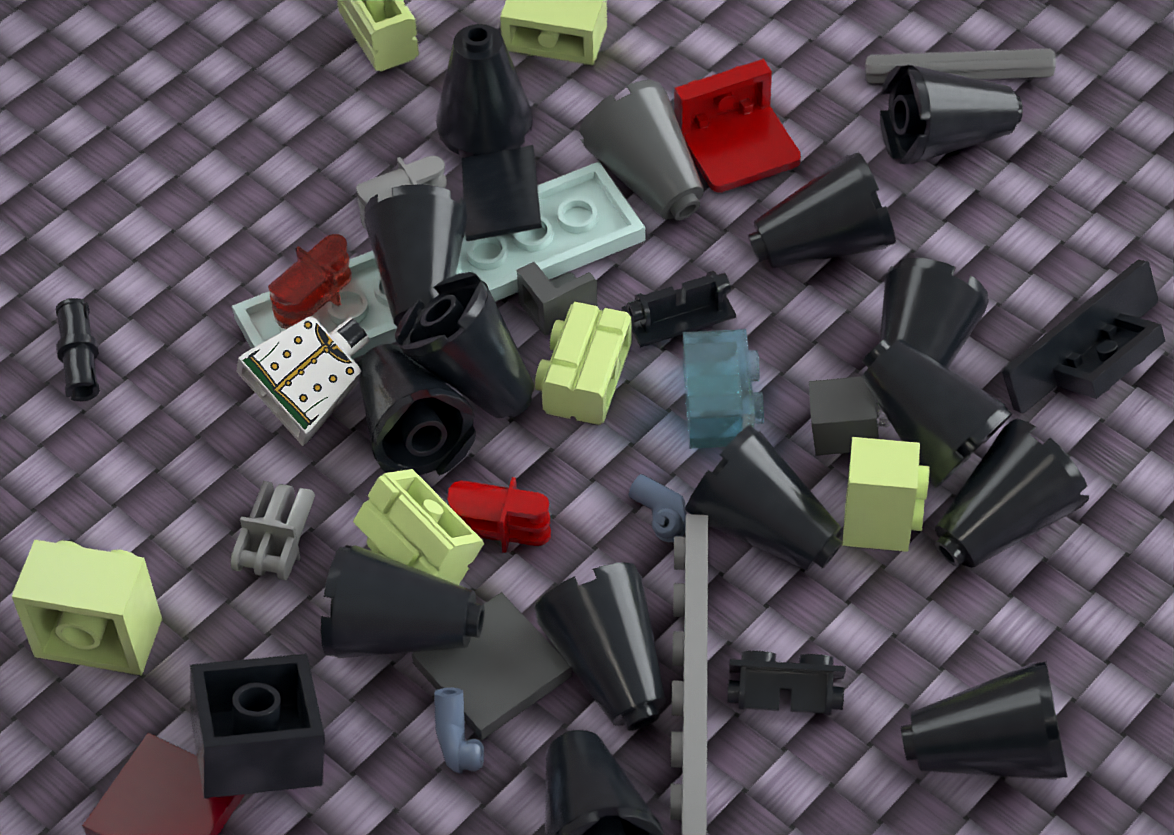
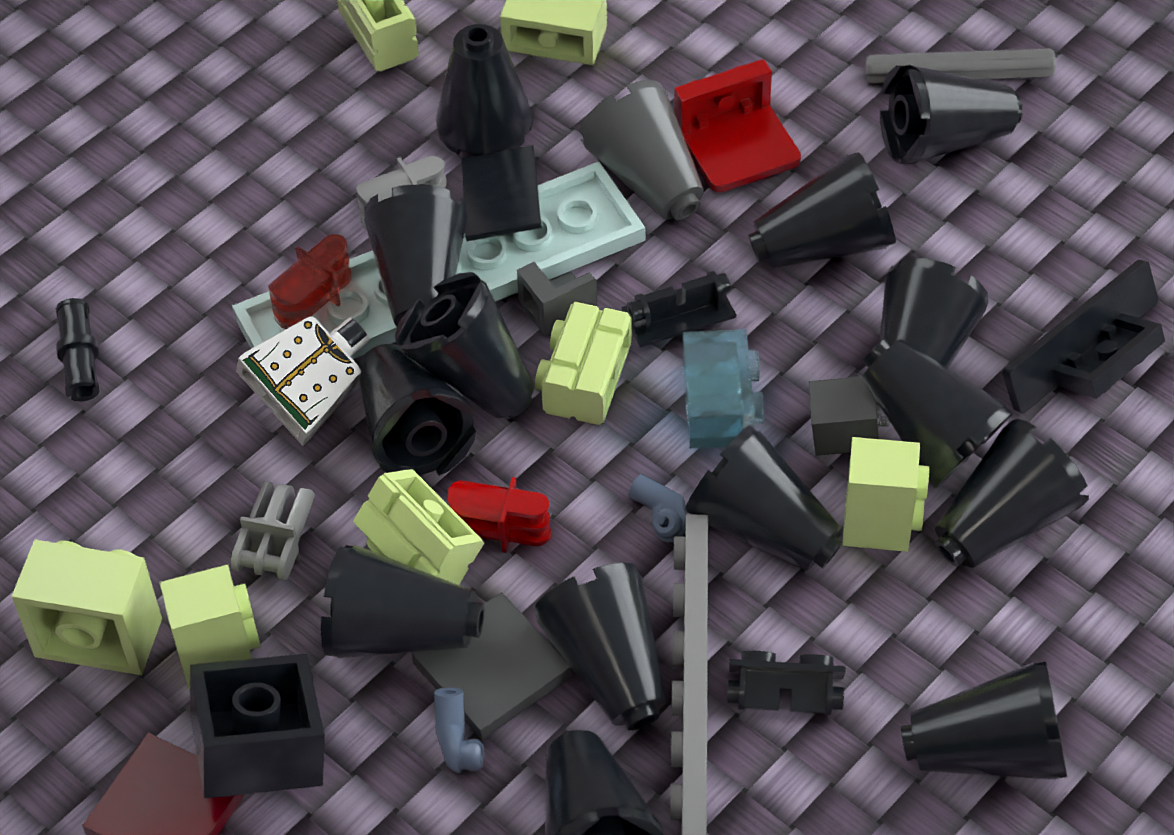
(209, 618): none -> yellowish green brick

